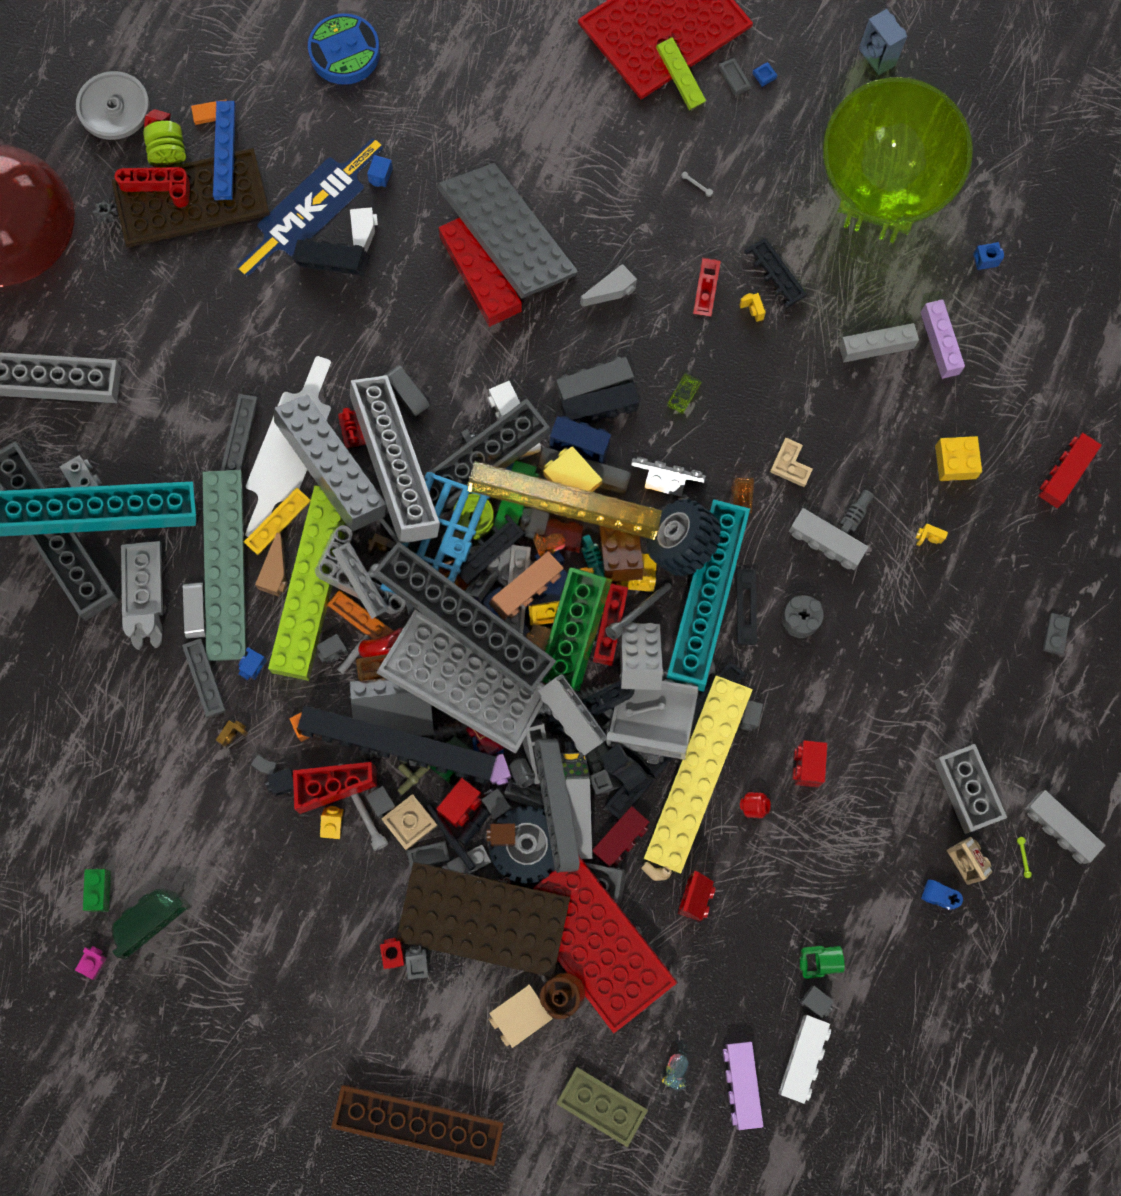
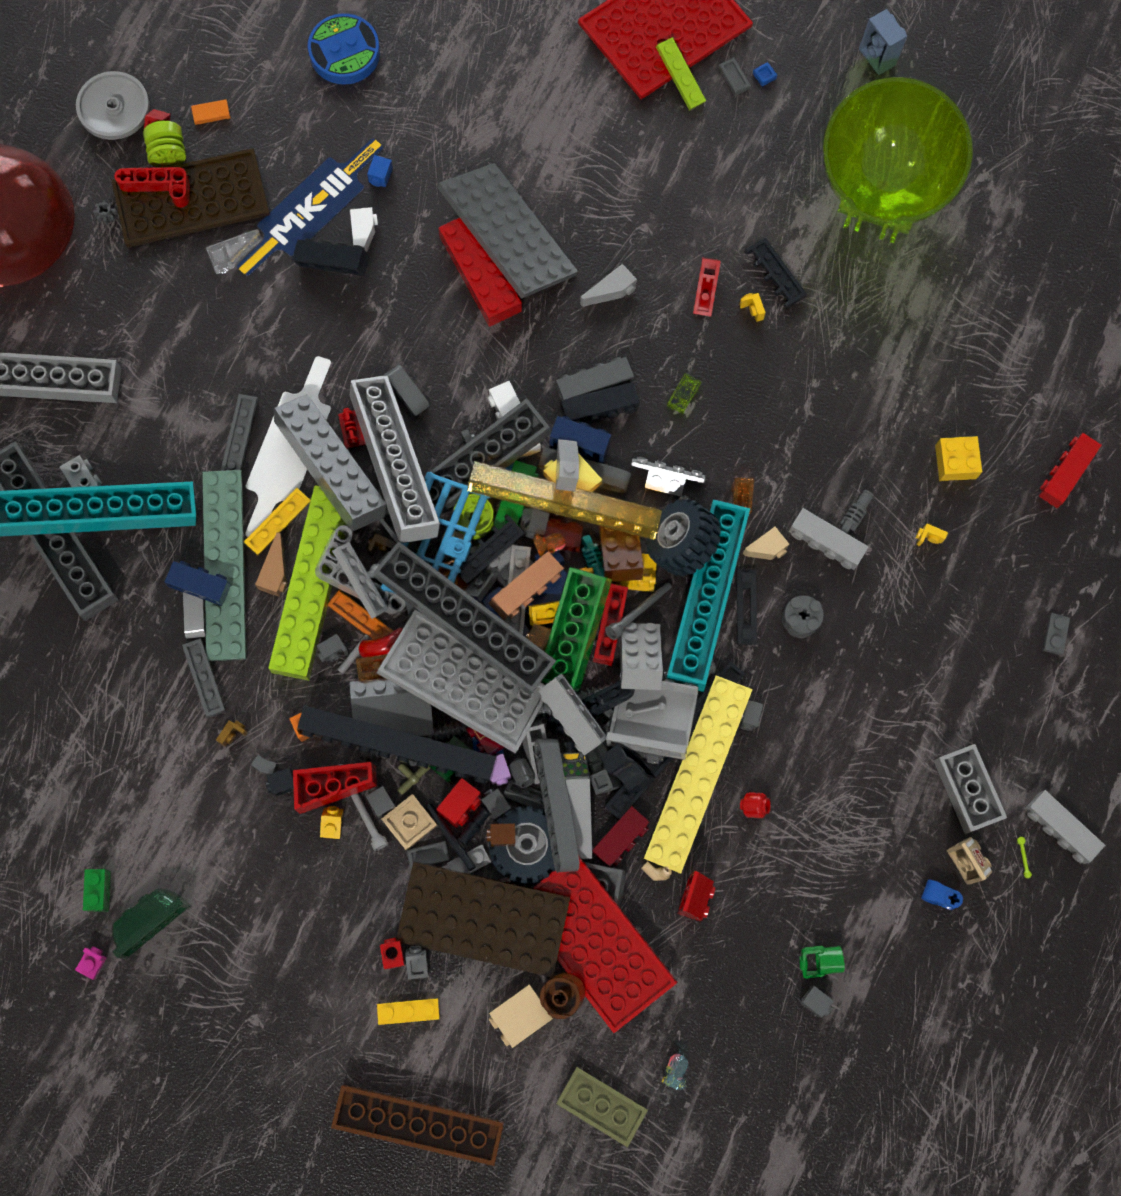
(142, 592): light grey hinge -> none
(198, 582): none -> dark blue brick
(224, 150): blue plate -> none
(230, 252): none -> clear slope
(251, 664): blue brick -> none
(408, 1011): none -> yellow plate
(567, 465): none -> light grey slope
(709, 192): light grey hinge -> none
(744, 1086): lavender brick -> none
(768, 546): none -> tan slope
(786, 464): tan plate -> none
(804, 1059): white brick -> none
(810, 764): red piece -> none
(878, 342): light grey brick -> none
(942, 339): lavender brick -> none
(983, 261): blue brick -> none

